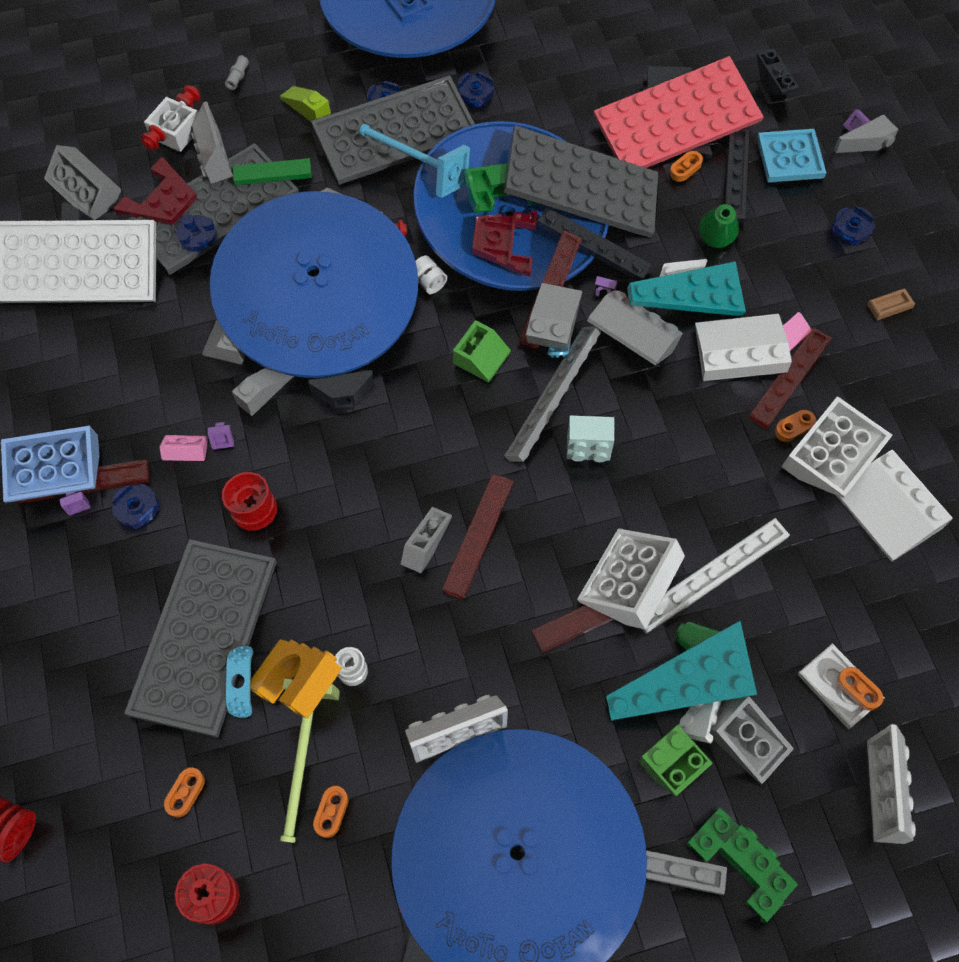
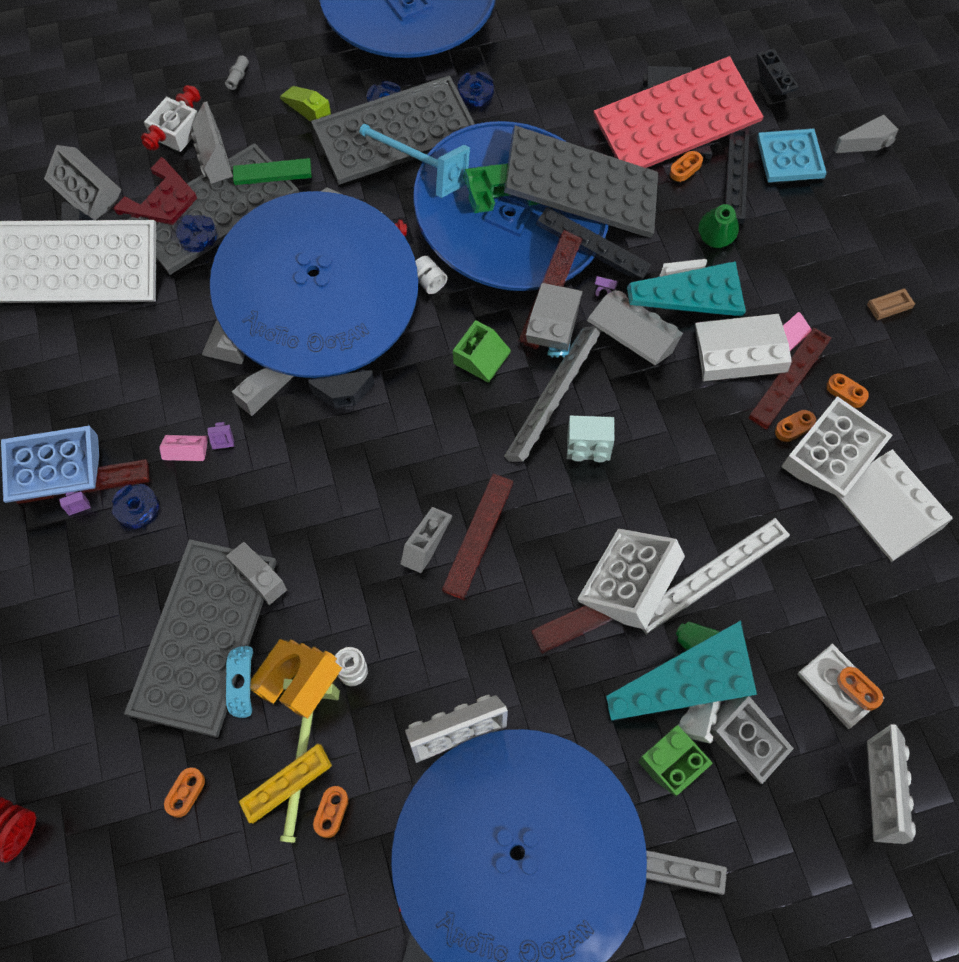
(222, 894): red wheel -> none
(249, 501): red wheel -> none
(257, 572): none -> light grey slope
(285, 783): none -> yellow tile
(495, 239): dark red wing -> none
(749, 858): green bracket -> none
(847, 390): none -> orange plate
(851, 233): clear blue plate -> none
(856, 120): medium lavender tile -> none

